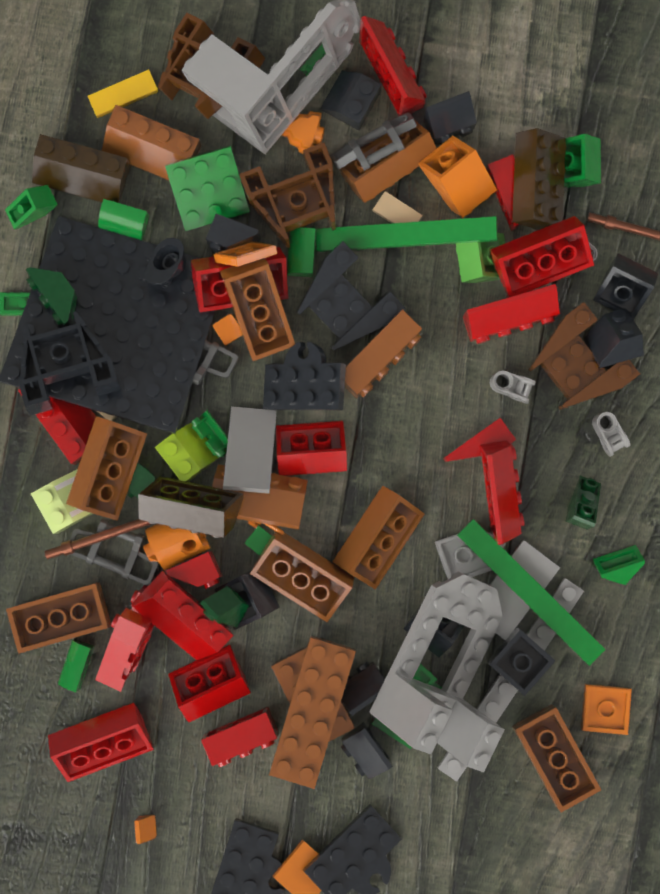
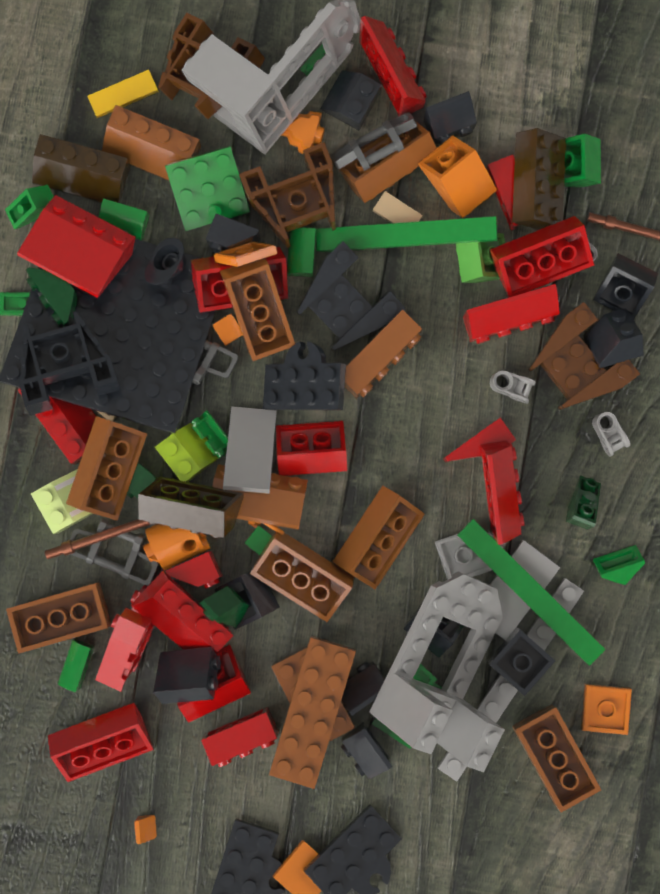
(77, 246): none -> red slope
(187, 675): none -> black brick

